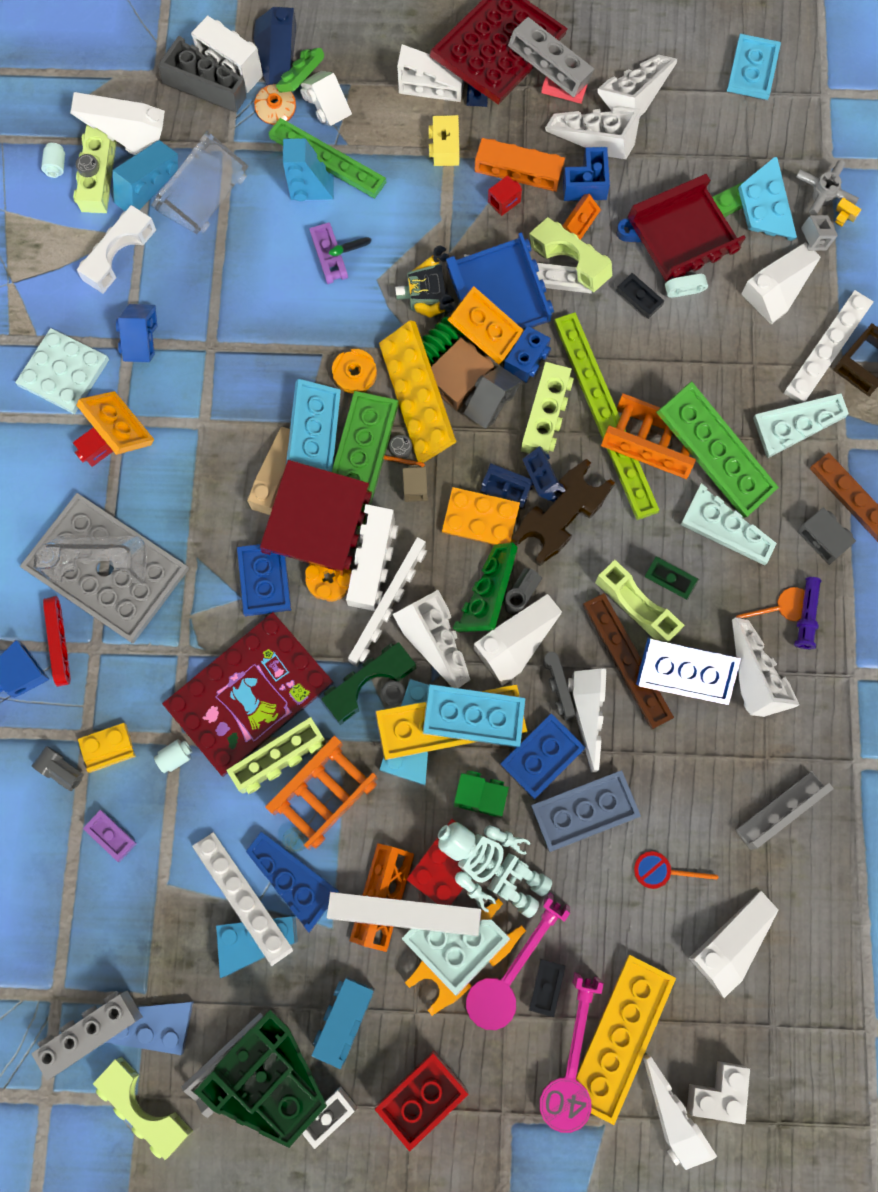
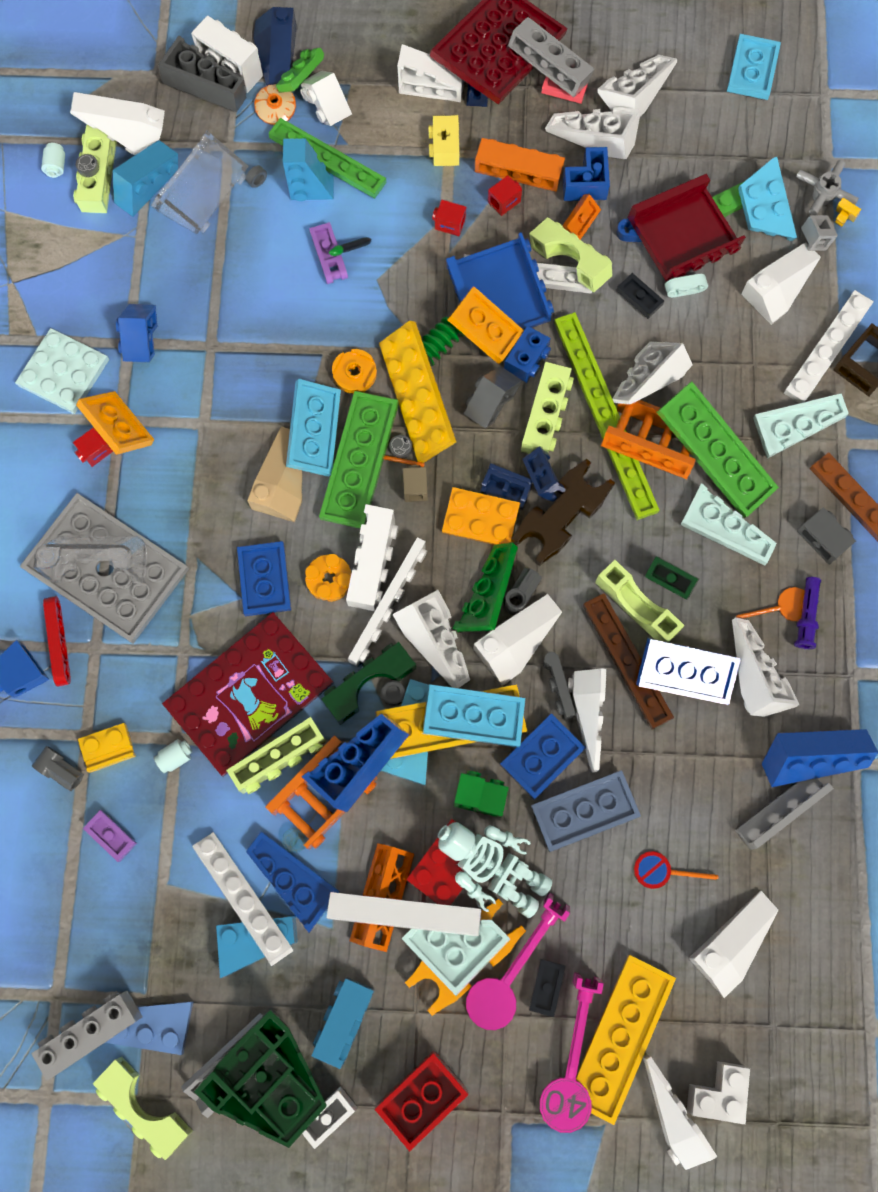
(130, 229): white arch -> none
(256, 176): none -> dark grey tile
(316, 516): dark red panel -> none
(356, 763): none -> blue wedge
(427, 286): torso -> none
(449, 217): none -> red brick
(459, 371): medium nougat panel -> none
(655, 368): none -> white wedge
(817, 754): none -> blue wedge

